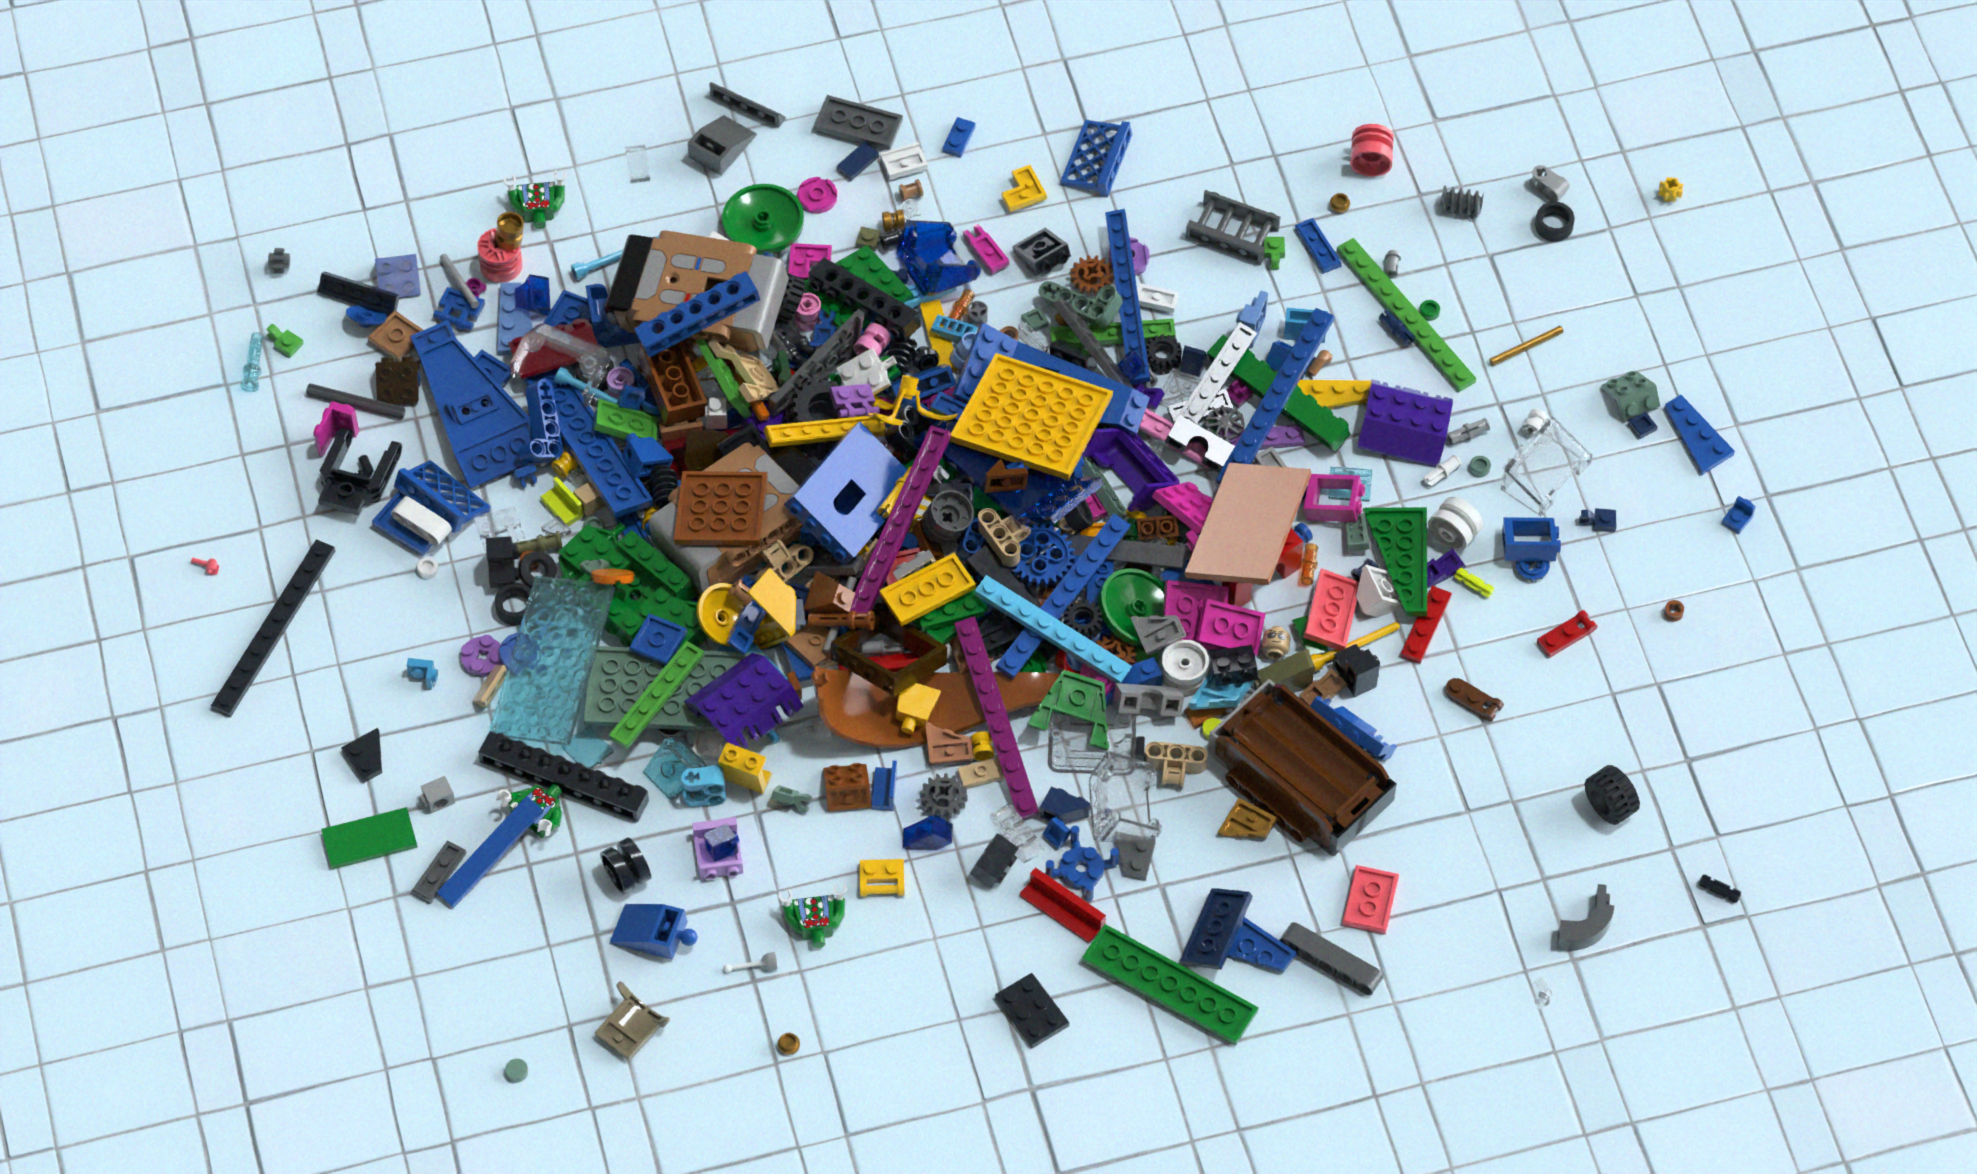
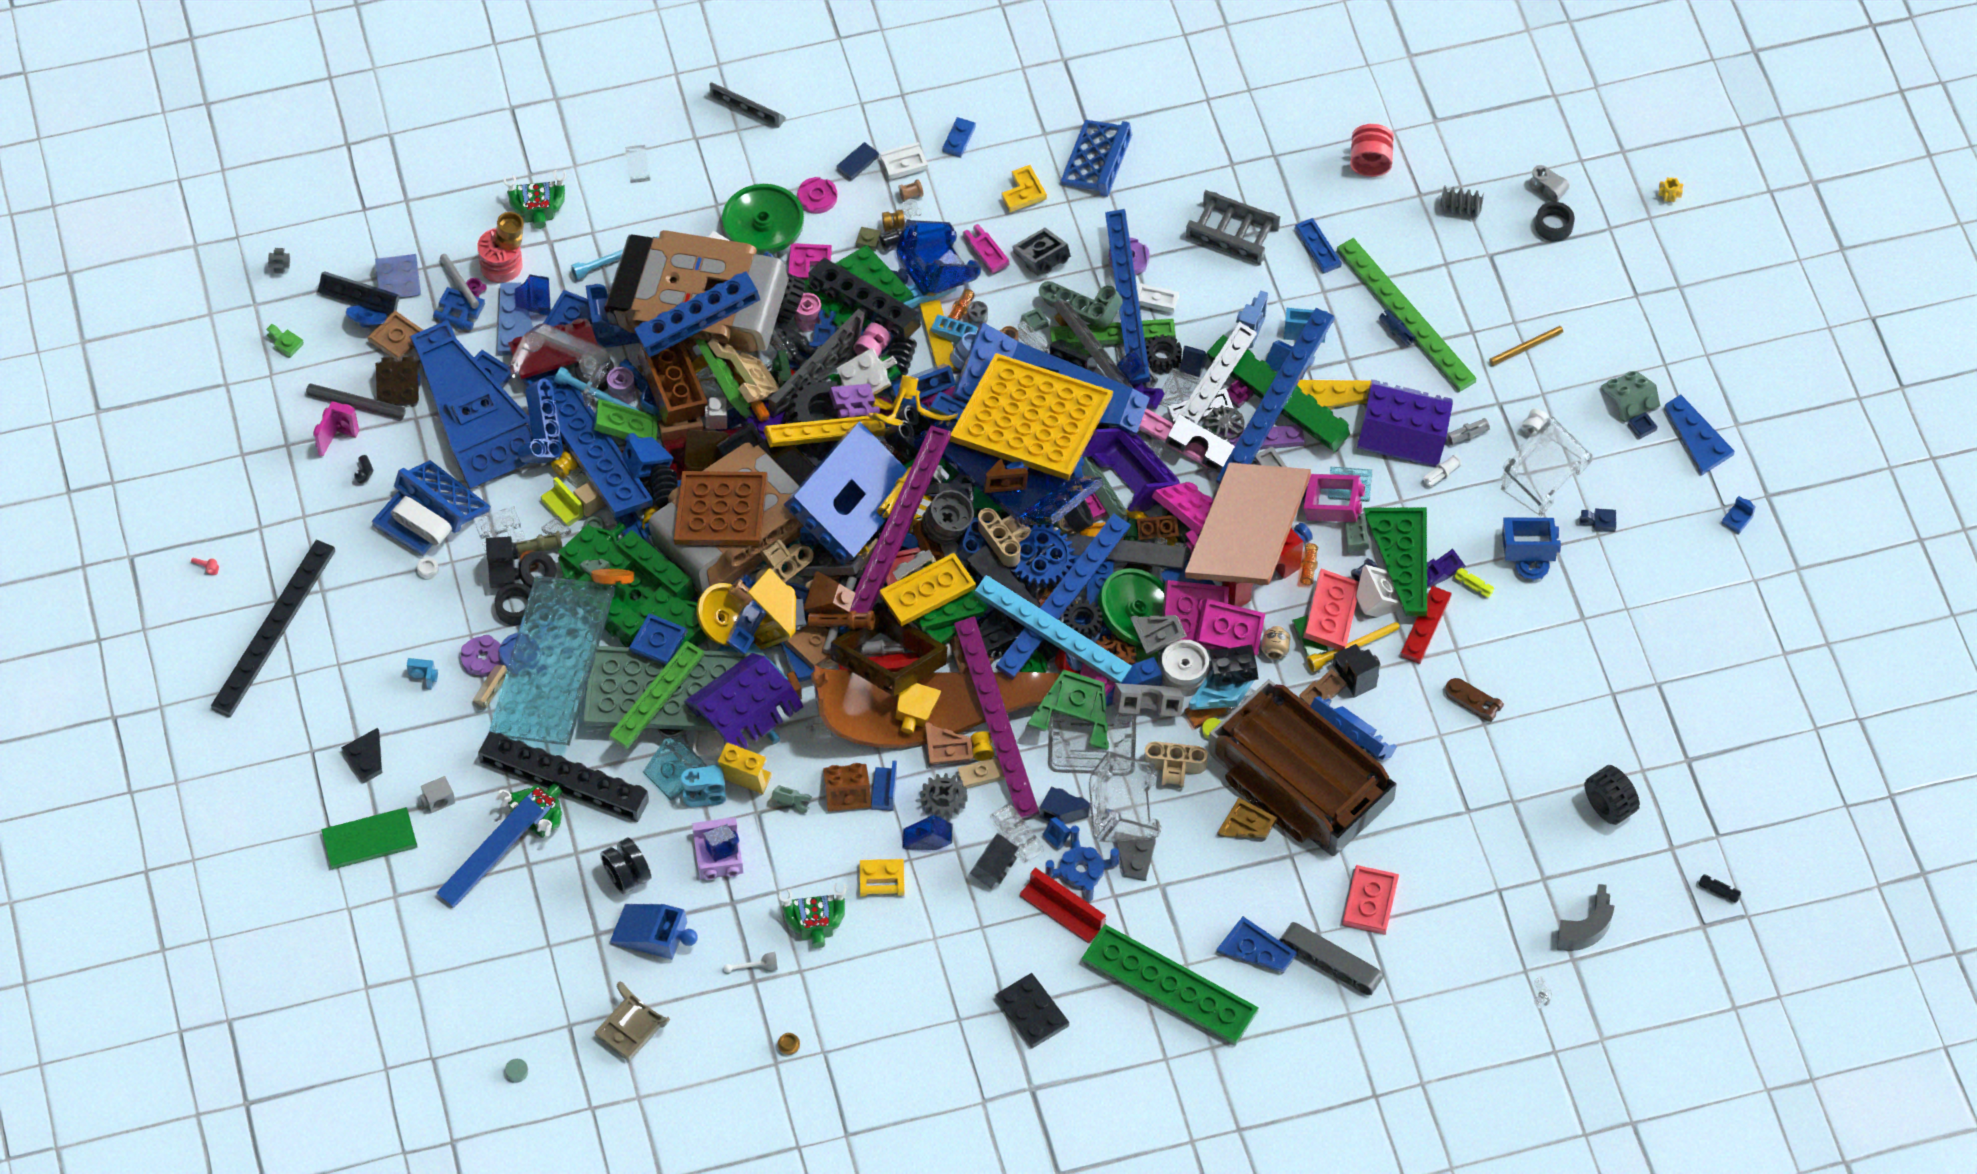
(249, 376): clear light blue pin -> none
(349, 490): black plate -> none
(438, 872): dark grey tile -> none
(525, 472): blue tile -> none
(588, 748): clear light blue piece -> none
(631, 397): blue plate -> none
(719, 143): dark grey slope -> none
(858, 122): dark grey plate -> none
(925, 358): black cone -> none
(1091, 274): dark orange gear -> none
(1140, 745): black tile -> none
(1216, 928): dark blue plate -> none
(1274, 250): bright green plate -> none
(1293, 672): olive slope -> none
(1323, 357): medium nougat arm -> none
(1340, 202): pearl gold plate -> none
(1392, 261): light grey pin -> none
(1429, 310): green tile -> none
(1455, 523): white wheel -> none
(1480, 466): sand green tile -> none
(1566, 634): red plate -> none
(1672, 605): dark orange bush -> none

